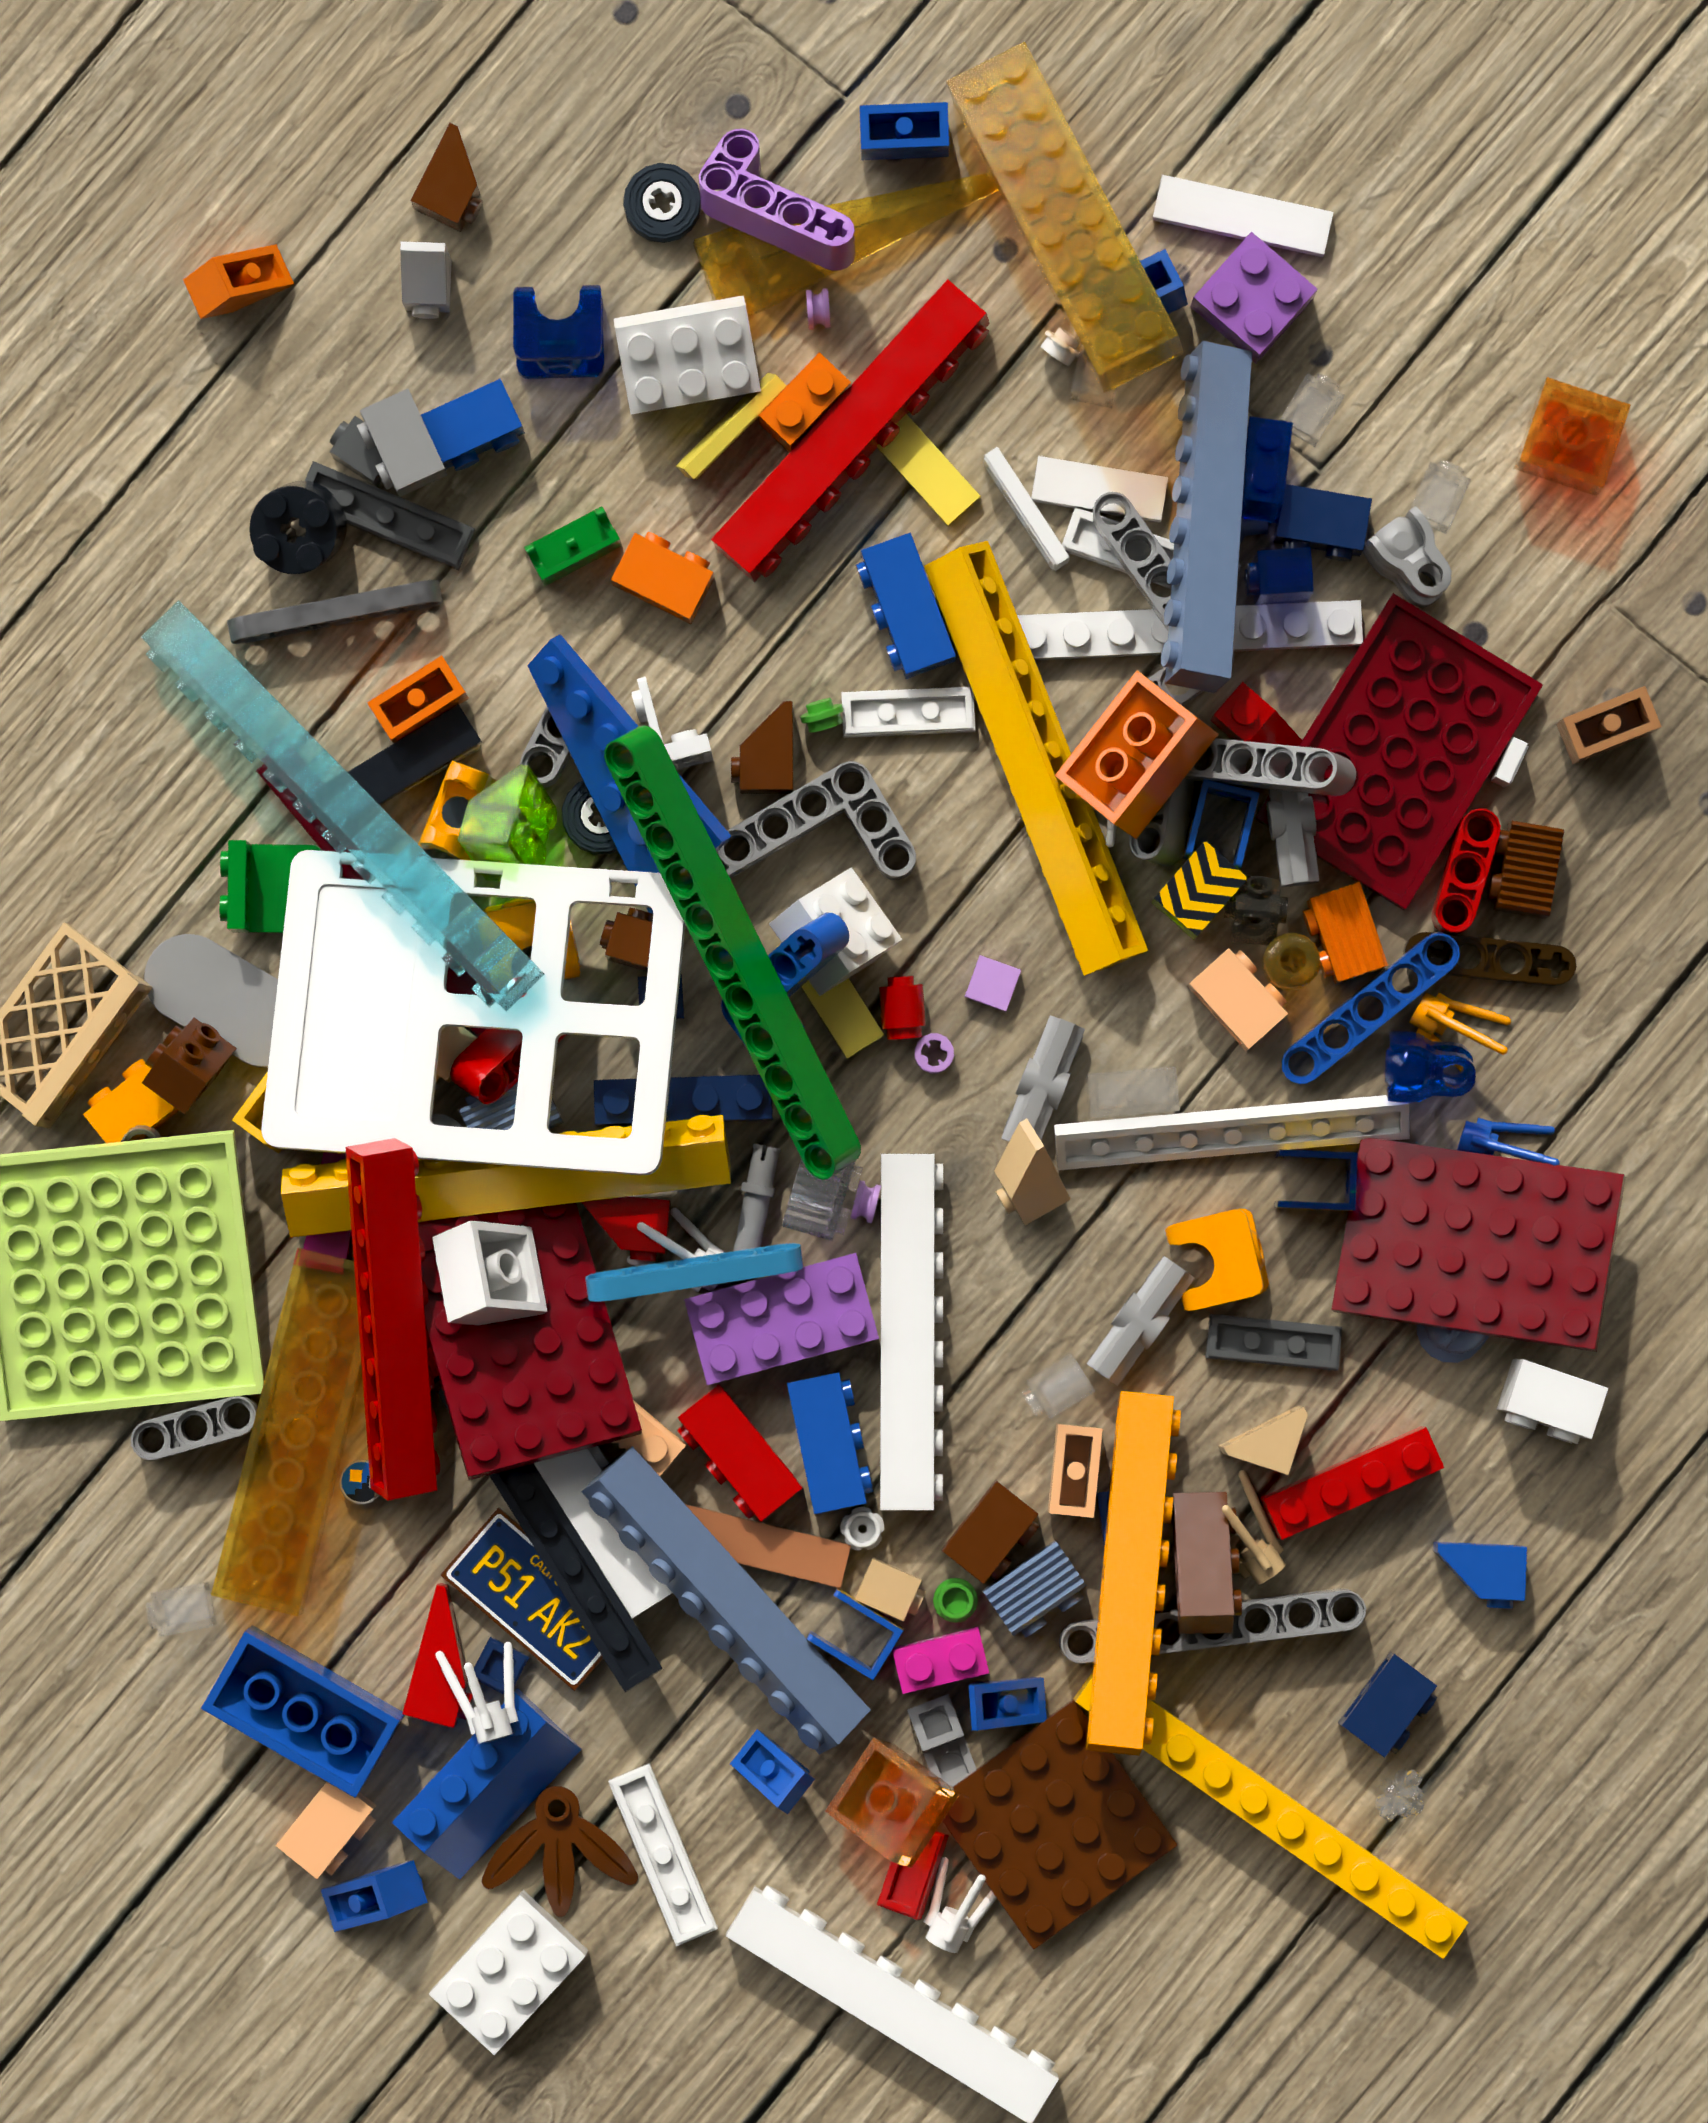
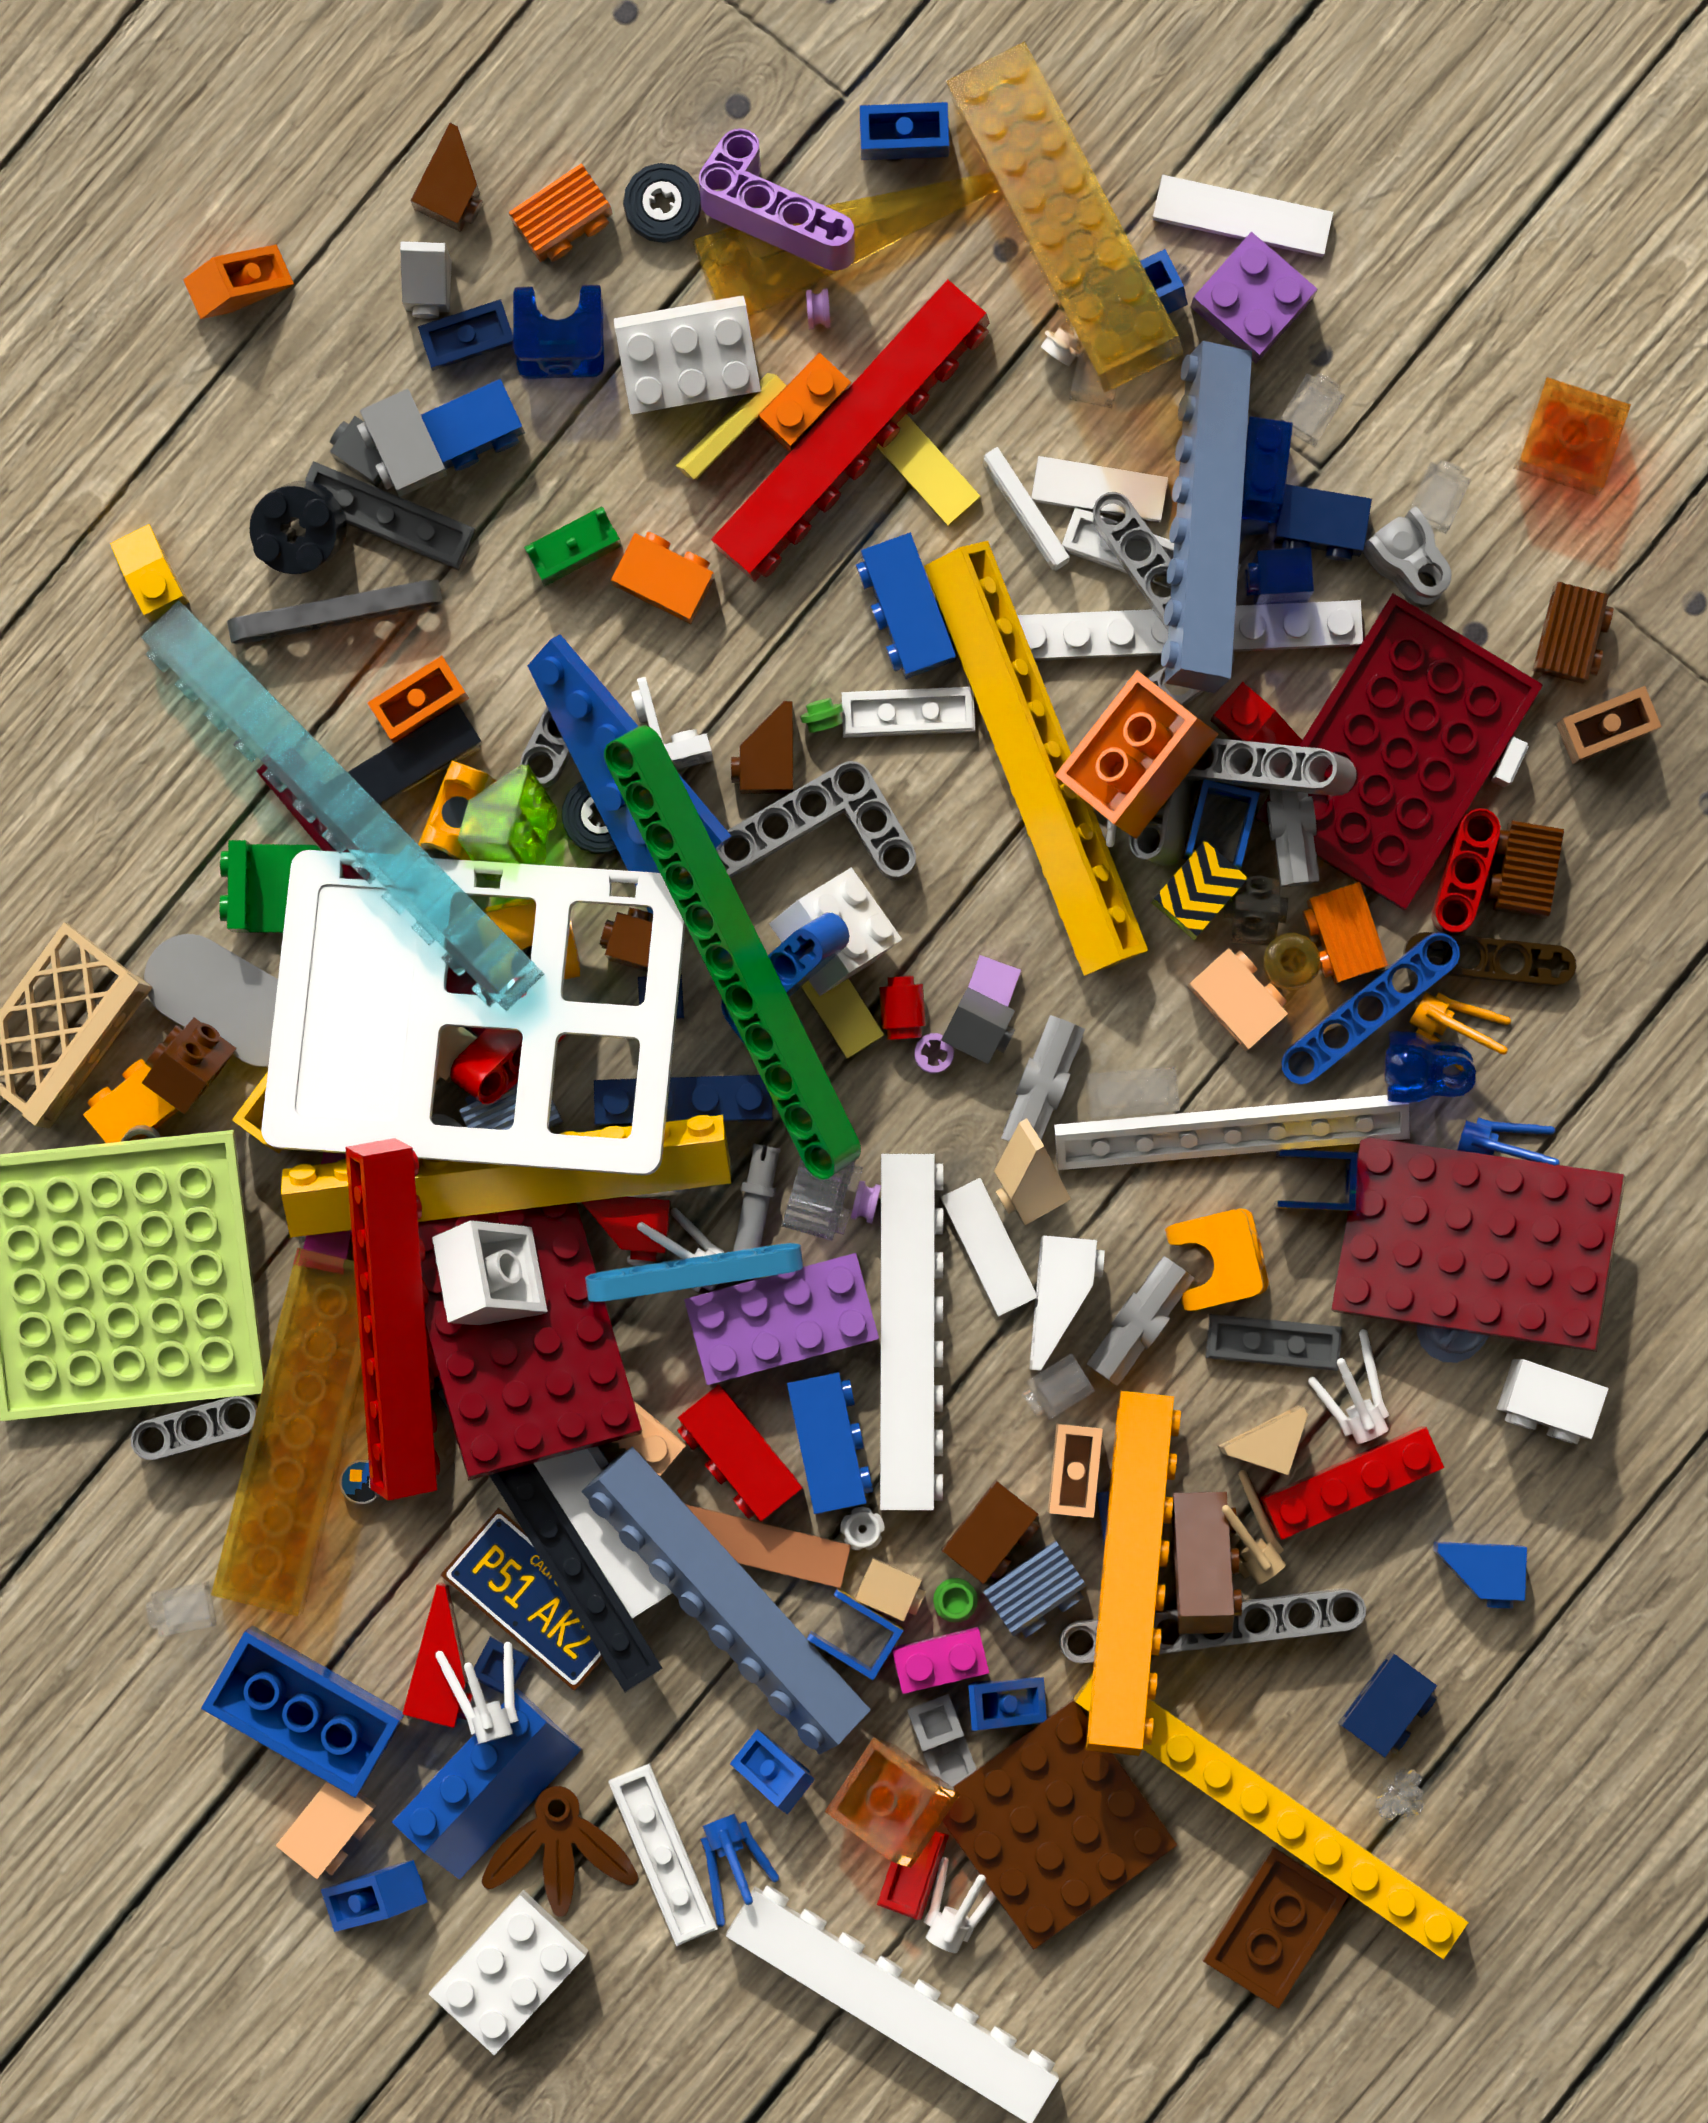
(148, 572): none -> yellow slope
(466, 334): none -> dark blue plate
(562, 214): none -> orange brick
(726, 1838): none -> blue plant
(979, 1026): none -> dark grey brick
(989, 1247): none -> white tile
(1063, 1283): none -> white slope
(1275, 1927): none -> reddish brown plate
(1364, 1419): none -> white plant
(1572, 633): none -> reddish brown brick

